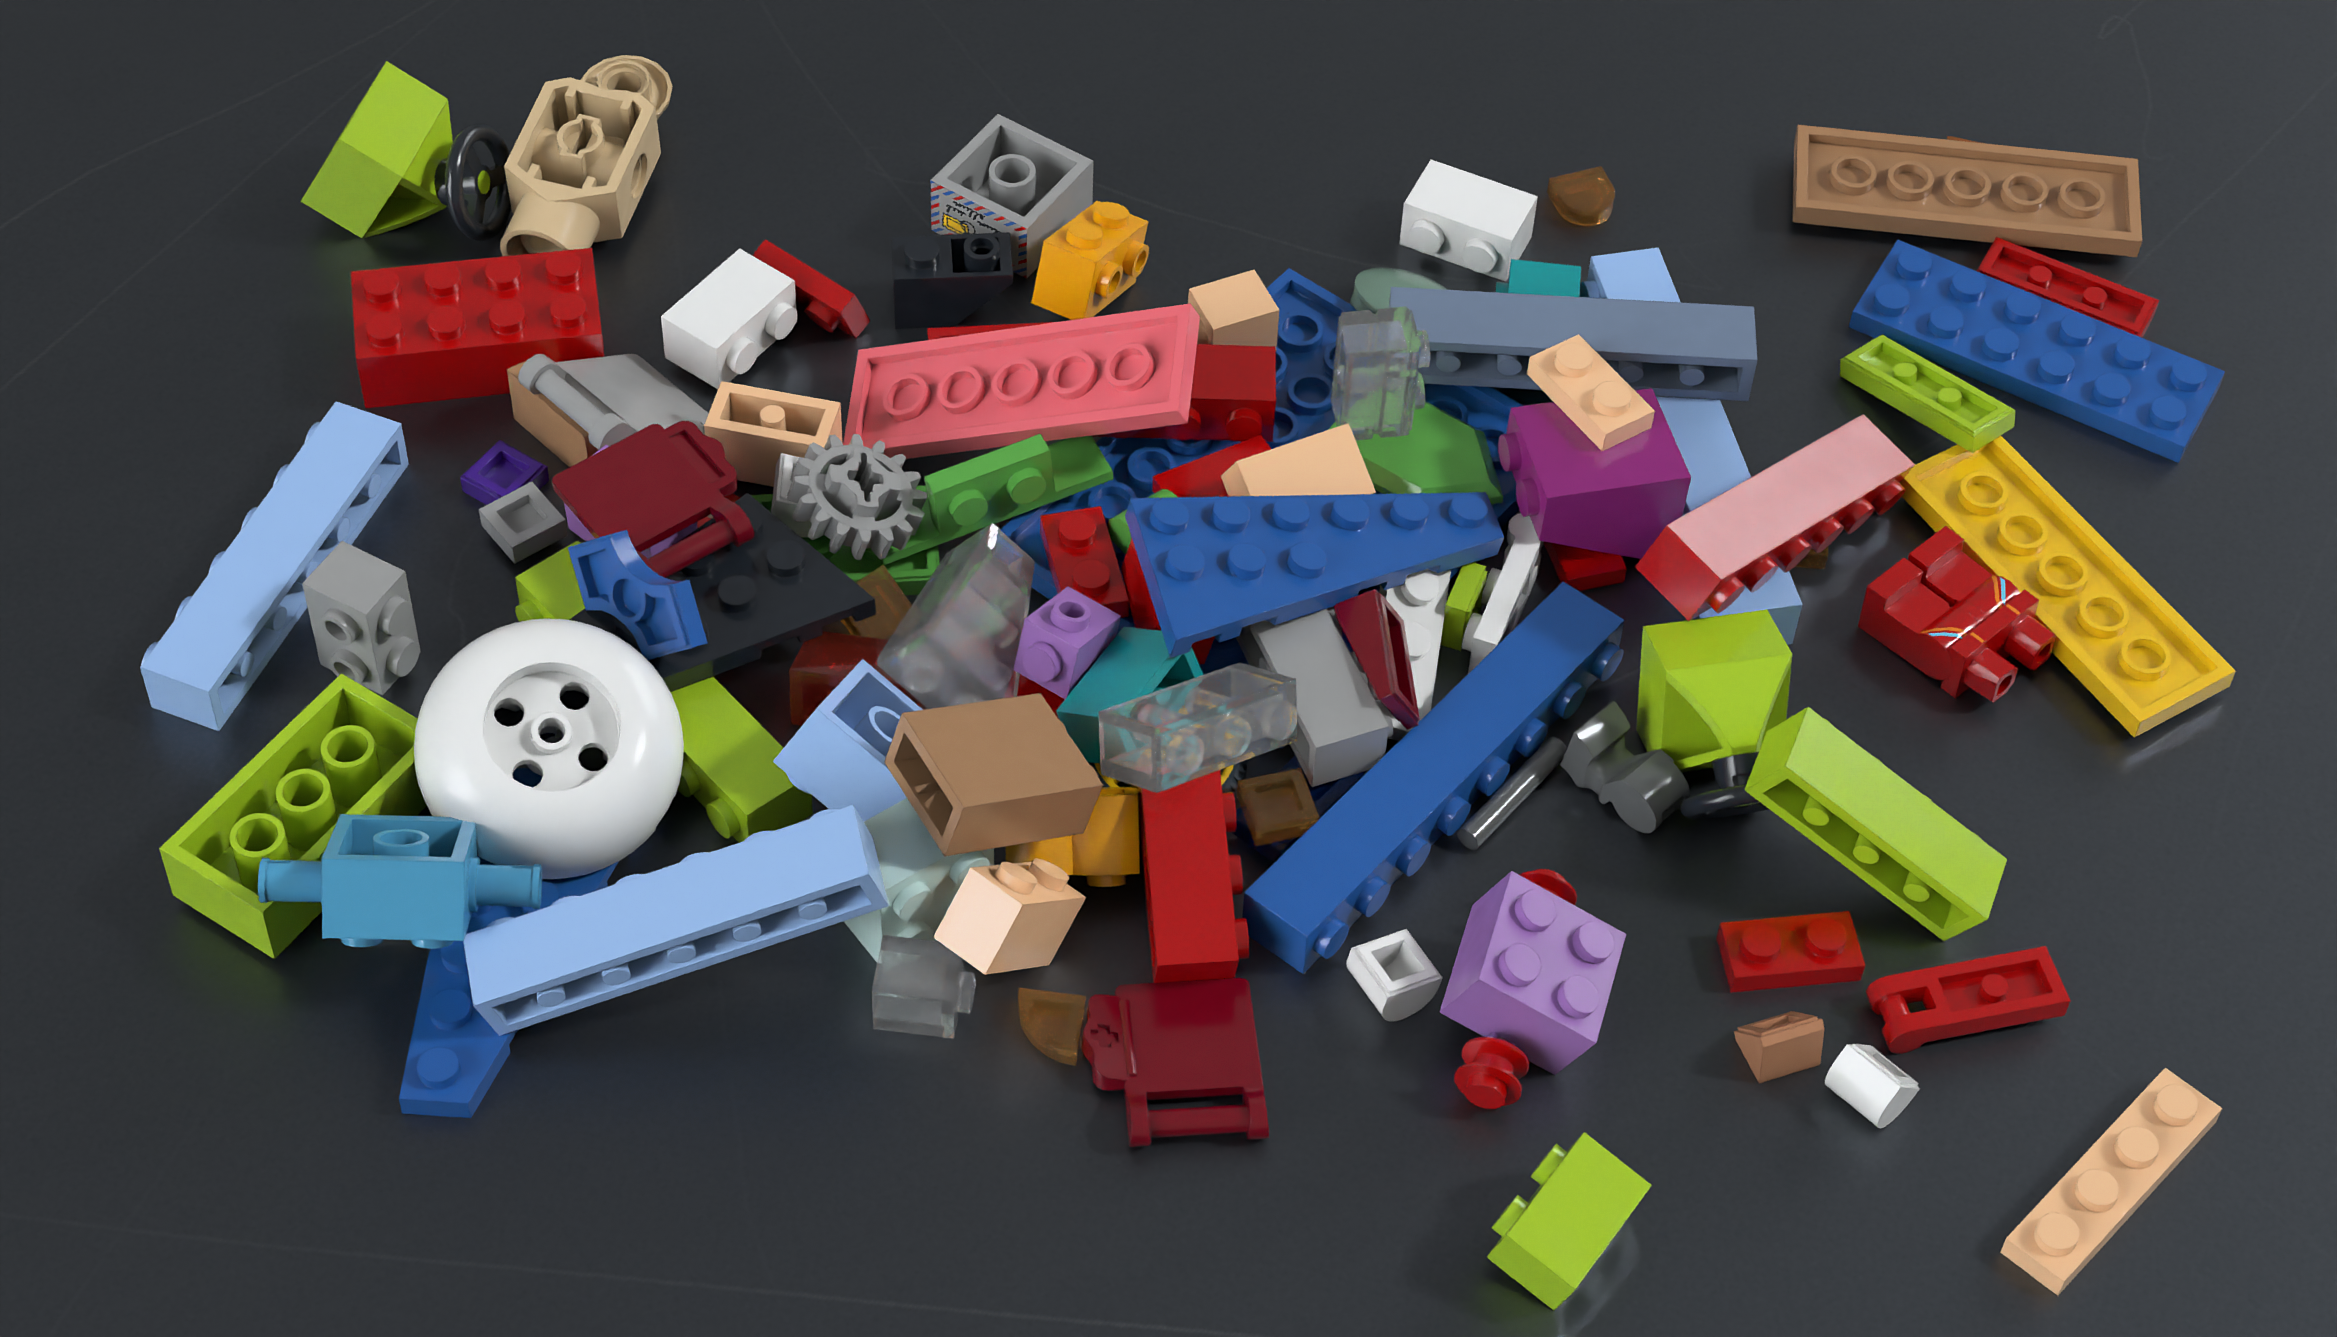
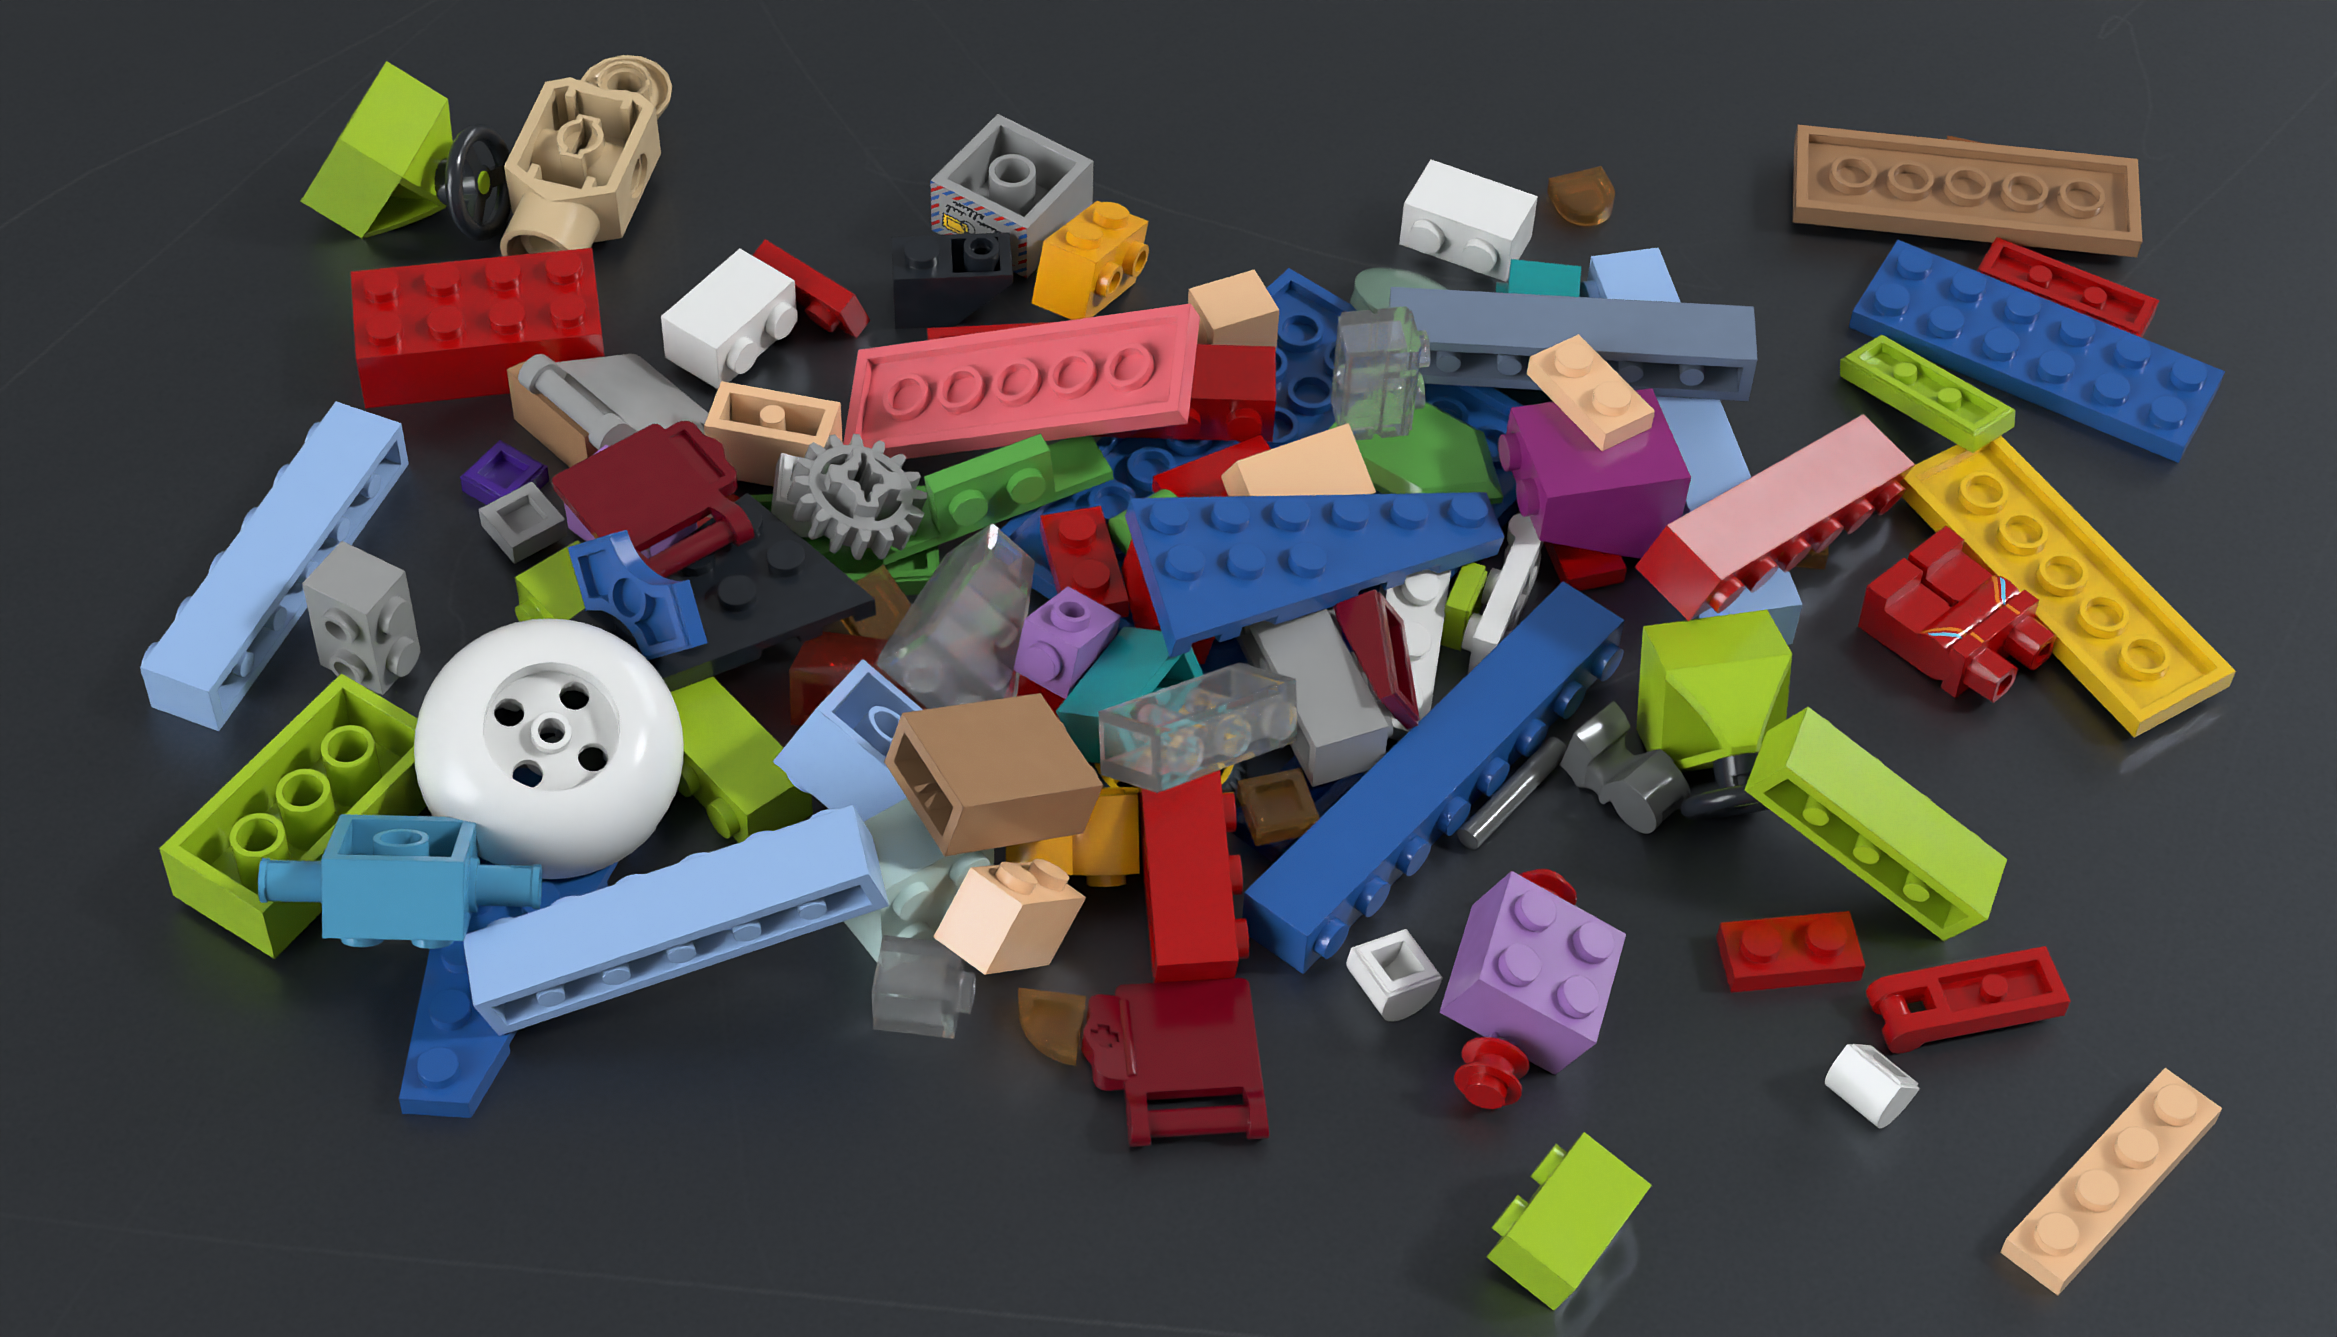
(1781, 1044): nougat slope -> none

